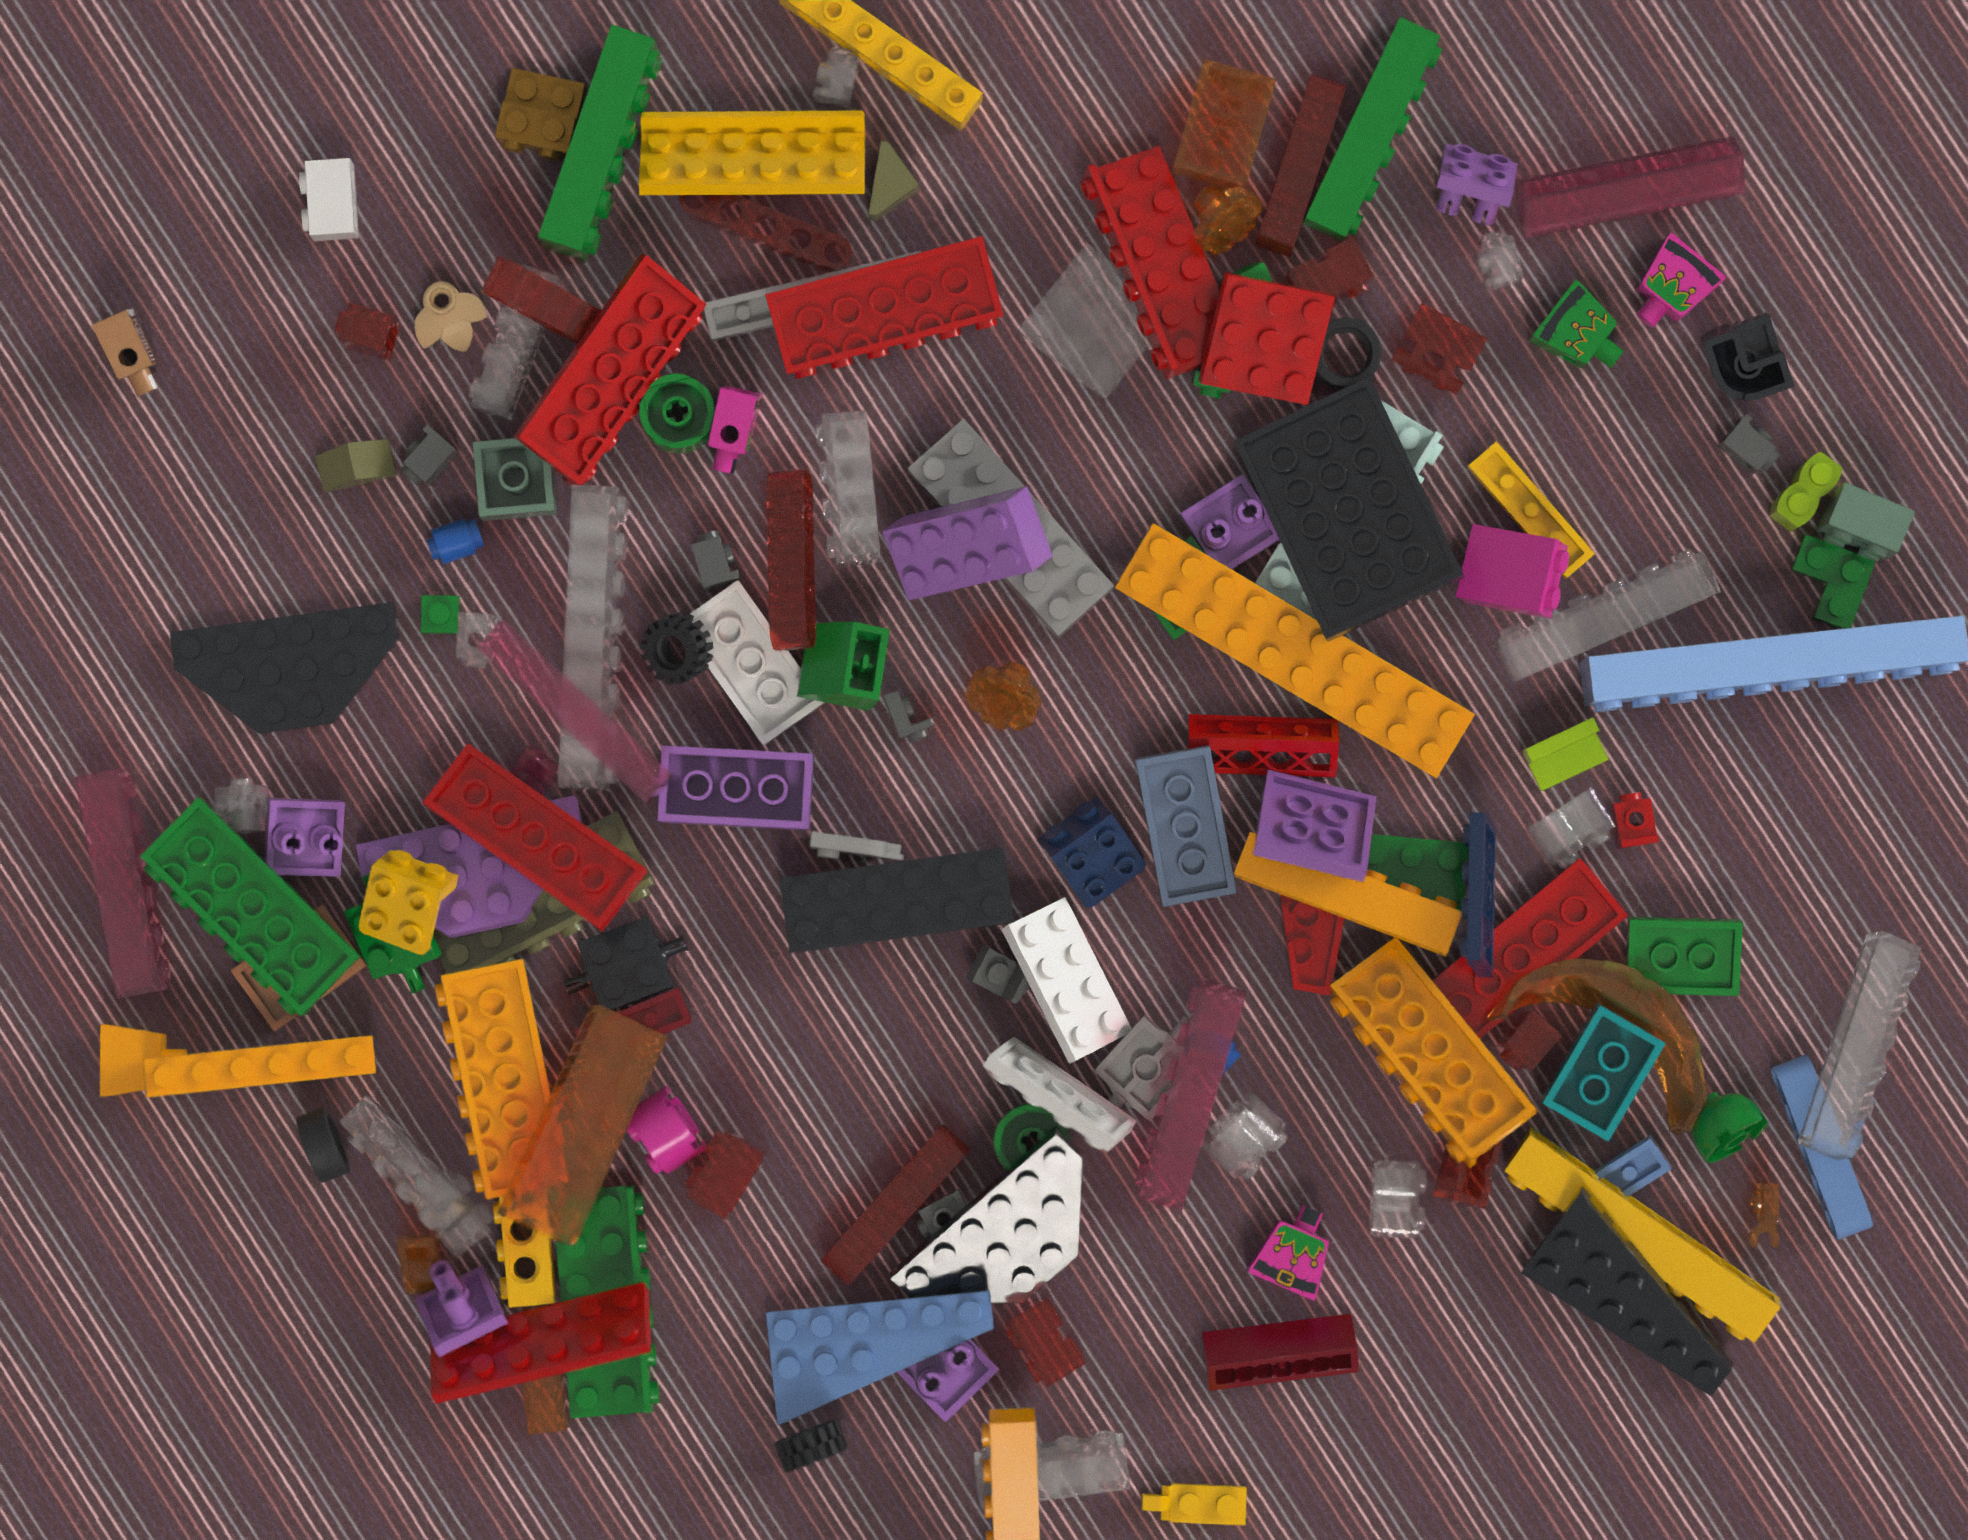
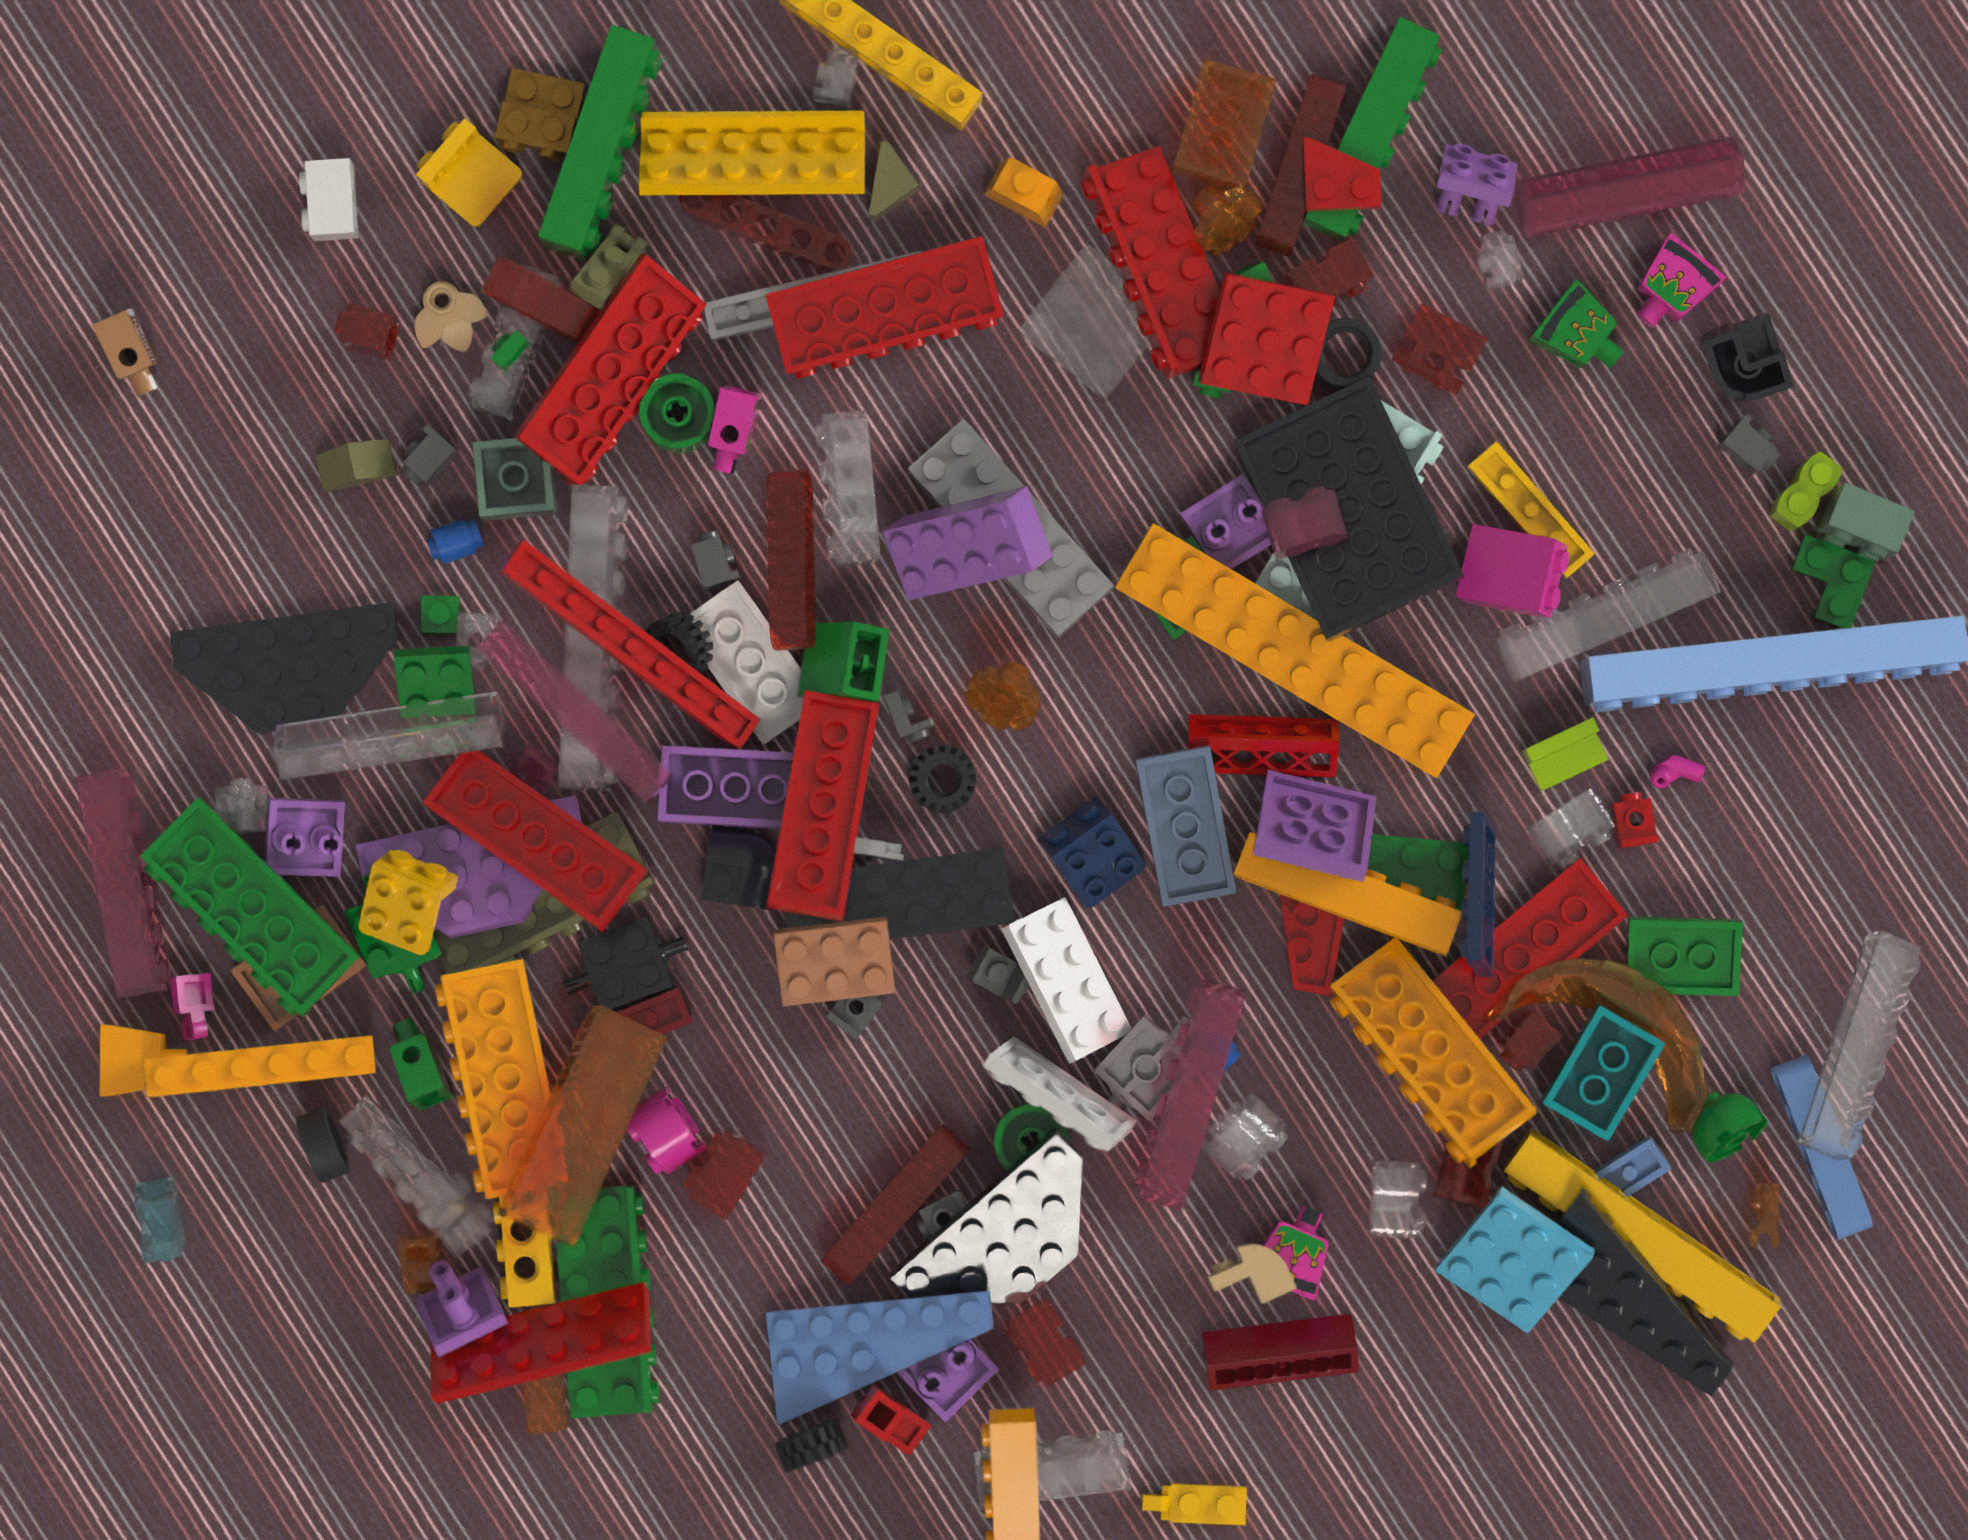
(160, 1220): none -> clear light blue brick
(192, 997): none -> dark pink plate
(389, 735): none -> clear brick
(424, 1080): none -> green torso
(433, 674): none -> green plate
(468, 173): none -> yellow bracket
(508, 350): none -> green plate
(607, 267): none -> olive plate
(629, 645): none -> red plate
(738, 868): none -> black brick
(823, 805): none -> red plate
(834, 961): none -> nougat plate
(852, 1023): none -> dark grey brick
(890, 1419): none -> red brick
(937, 756): none -> black tyre
(1024, 191): none -> light orange torso
(1262, 1266): none -> tan brick
(1304, 522): none -> clear pink brick
(1338, 180): none -> red wing
(1514, 1260): none -> medium azure plate
(1674, 767): none -> dark pink arm

